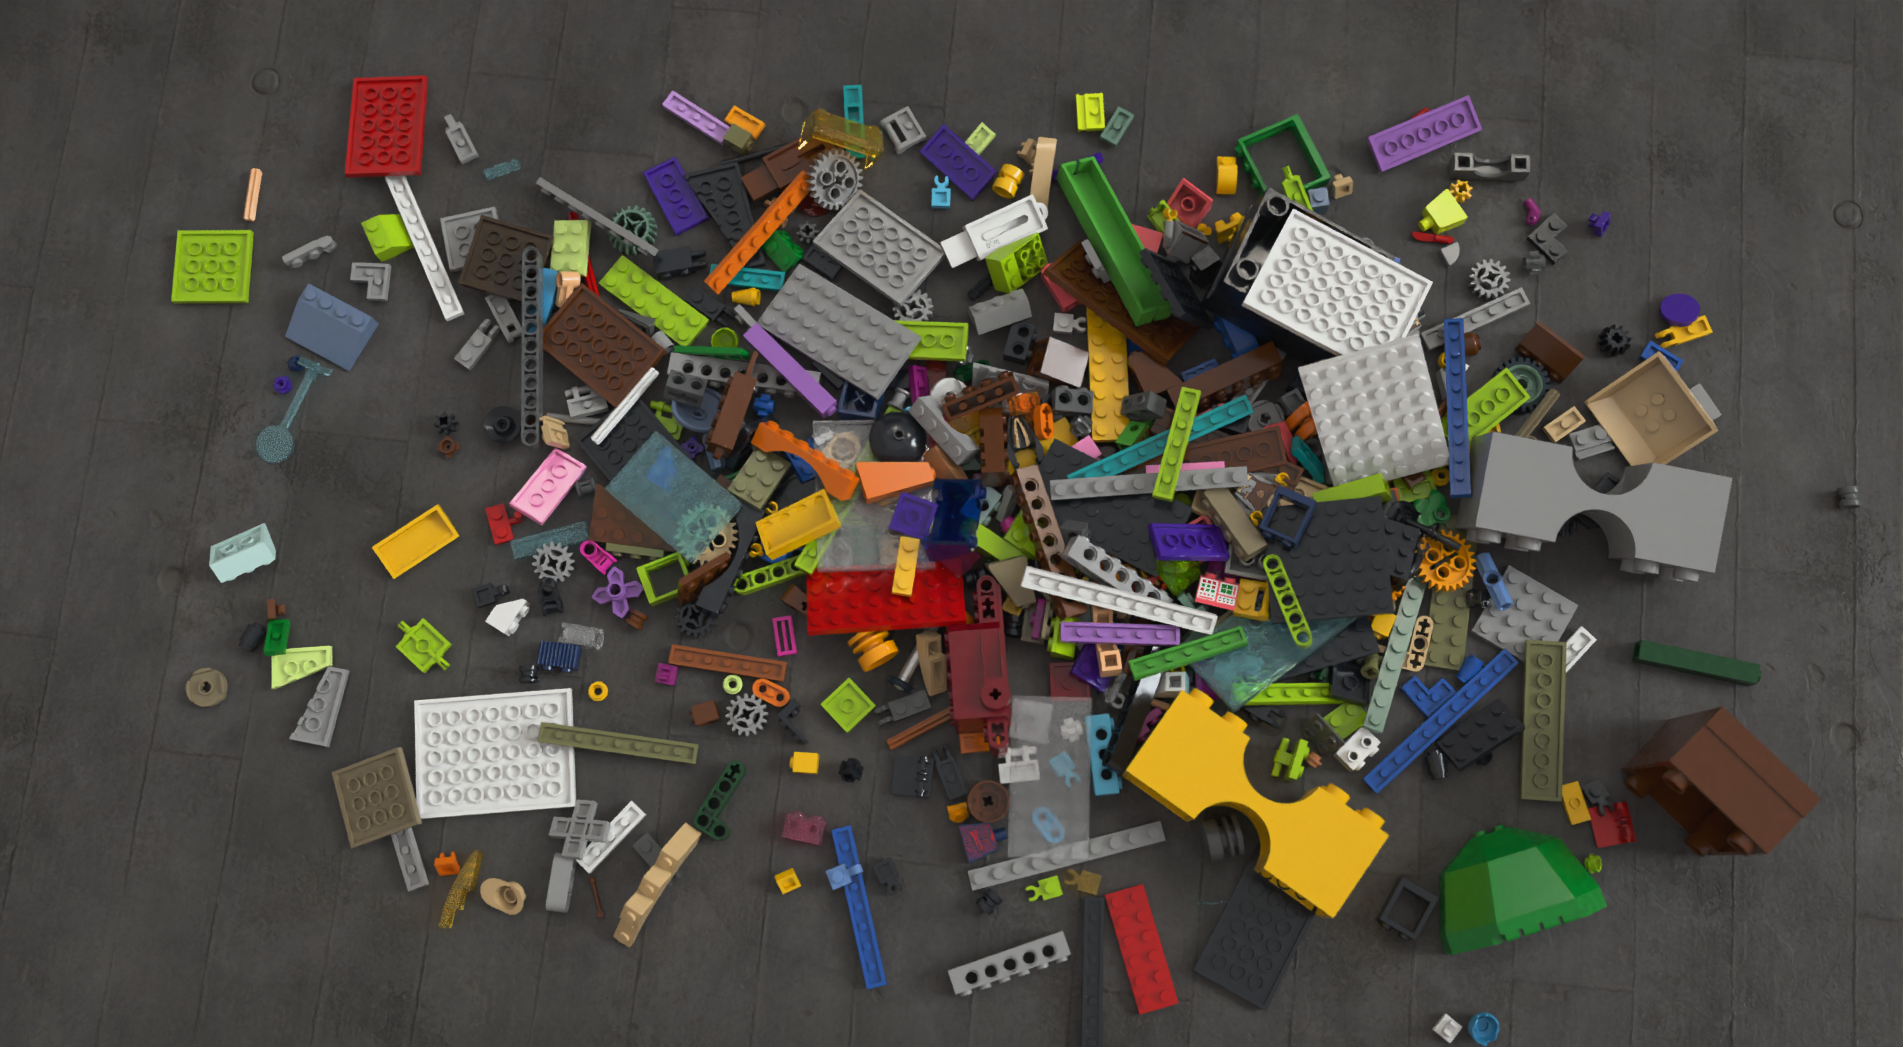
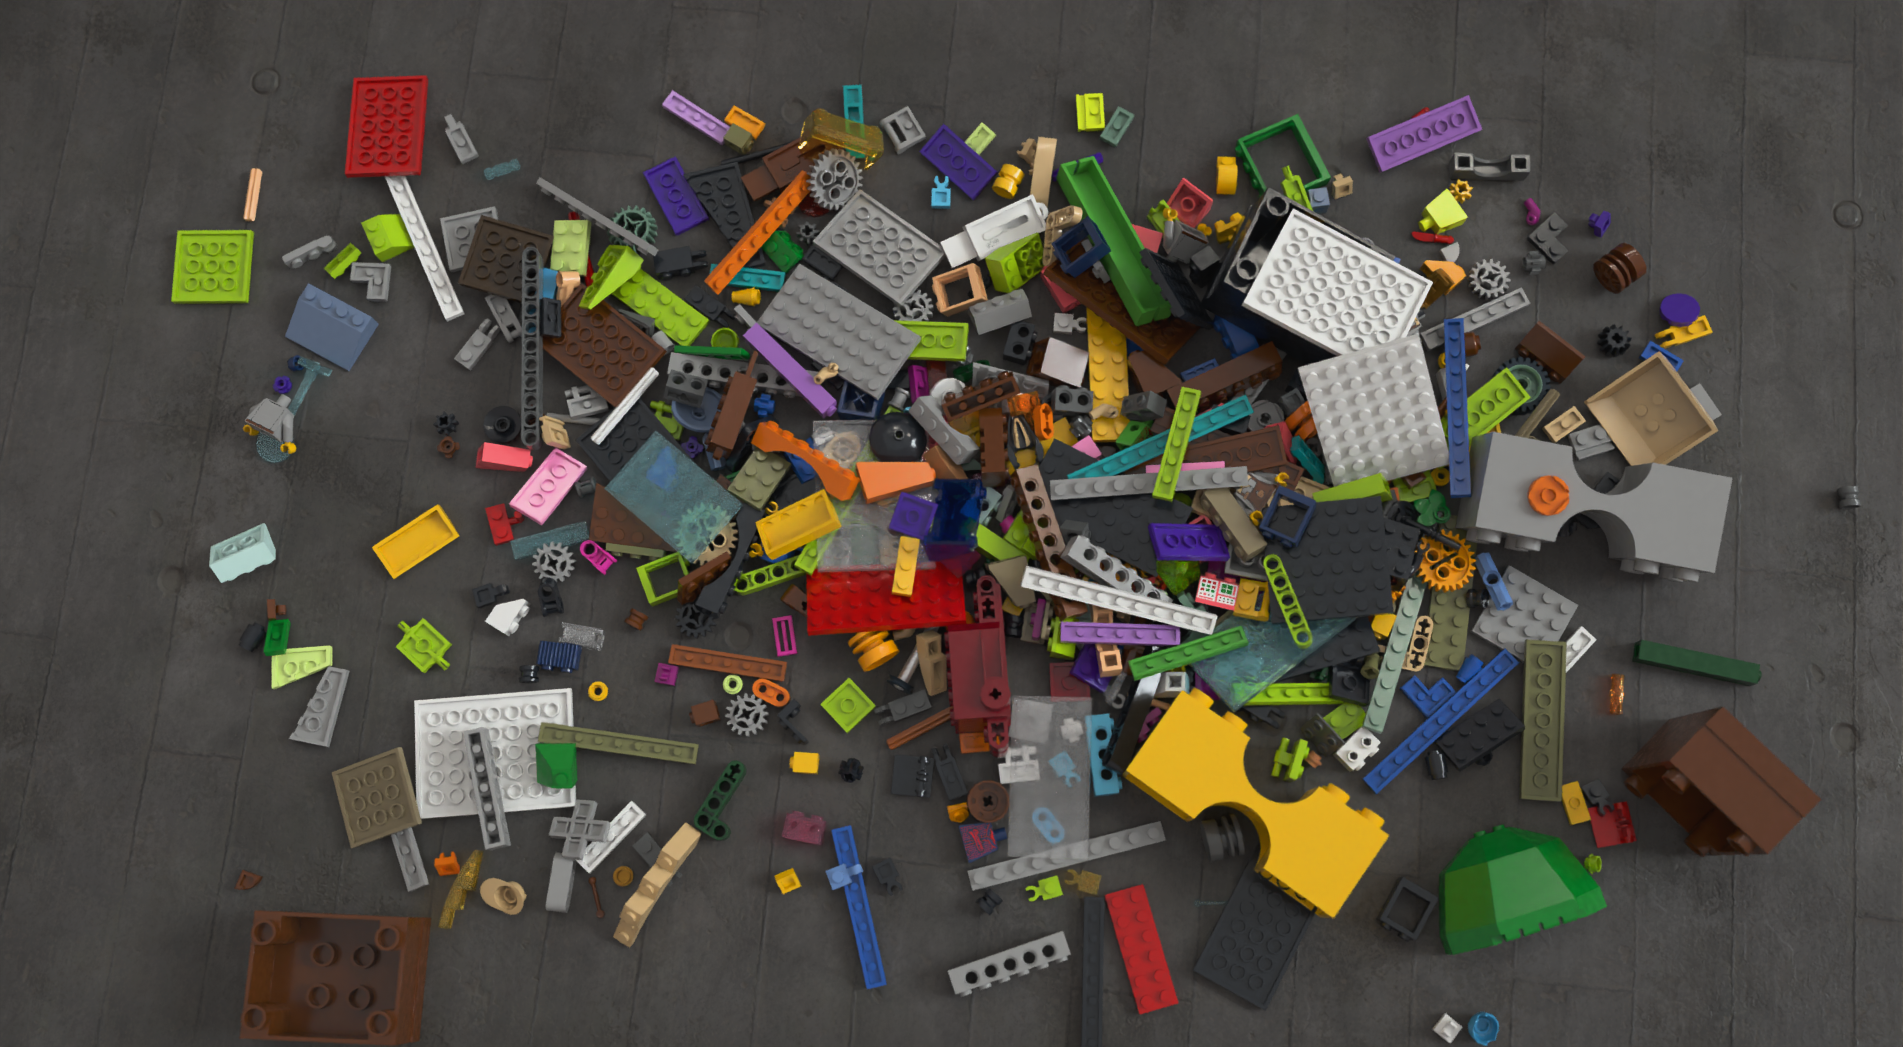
(218, 689): dark tan plate -> none
(247, 880): none -> reddish brown tile
(272, 420): none -> light grey torso
(335, 978): none -> reddish brown piece
(342, 260): none -> lime plate
(486, 788): none -> light grey brick
(503, 457): none -> coral slope
(550, 318): none -> black plate
(556, 764): none -> green slope
(615, 268): none -> lime wedge
(619, 602): medium lavender plant -> none
(623, 876): none -> pearl gold plate
(826, 372): none -> tan arm
(903, 633): none -> tan arm
(977, 285): none -> light nougat window
(1055, 223): none -> tan beam
(1071, 238): none -> dark blue window
(1103, 410): none -> tan arm
(1440, 285): none -> pearl gold hinge
(1454, 271): none -> light orange slope
(1548, 495): none -> orange tile
(1617, 694): none -> clear orange pin
(1619, 268): none -> reddish brown wheel

